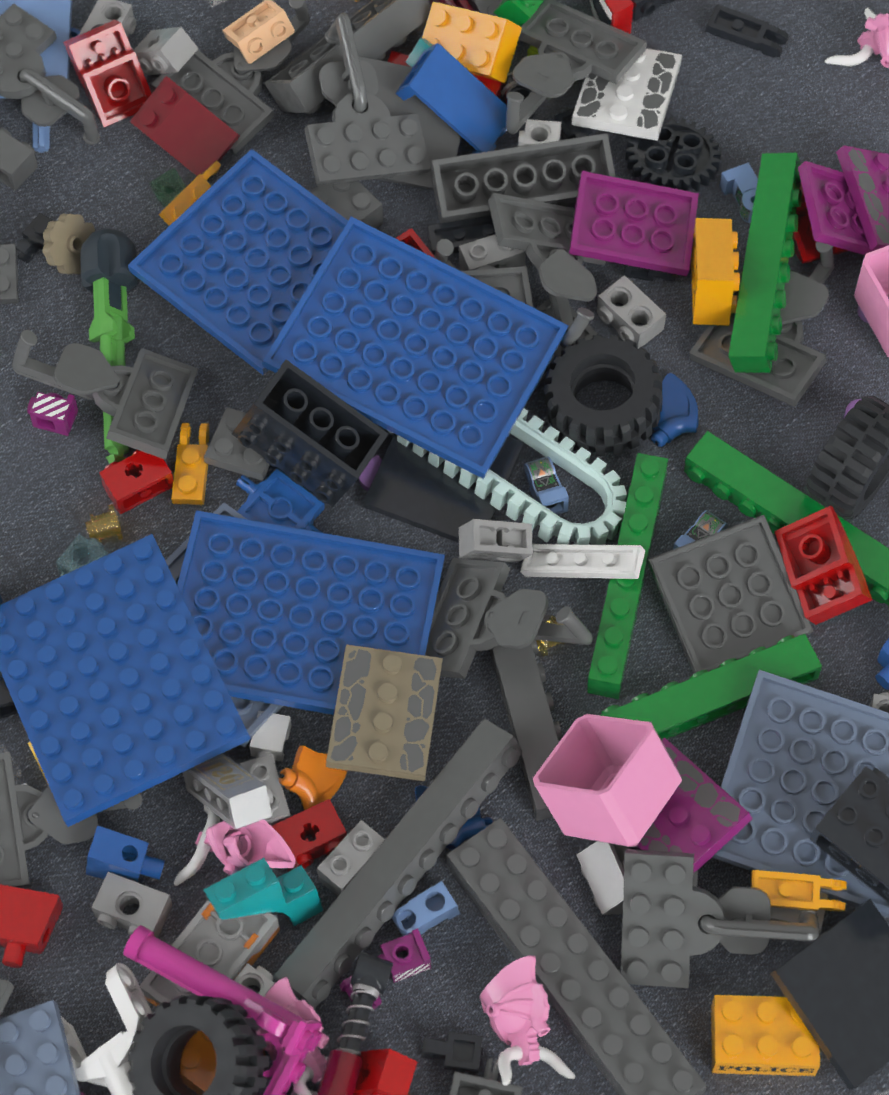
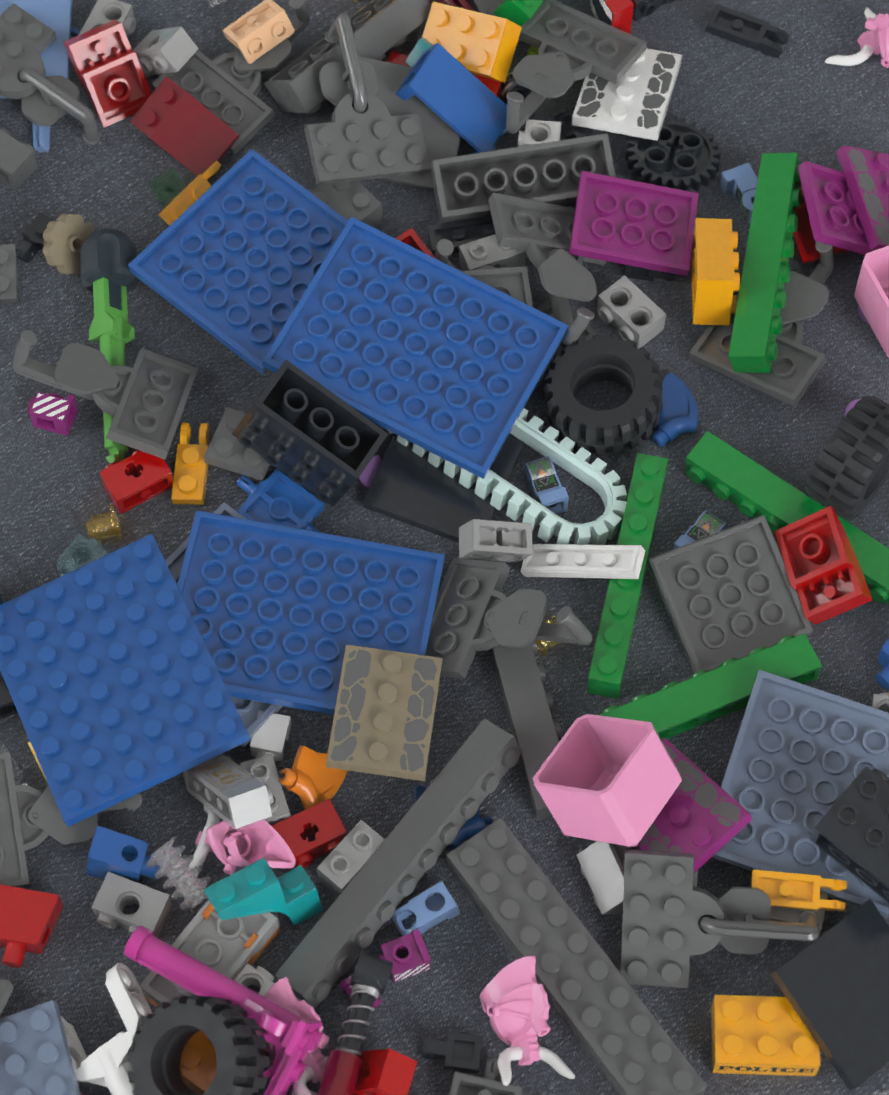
(179, 874): none -> clear piece

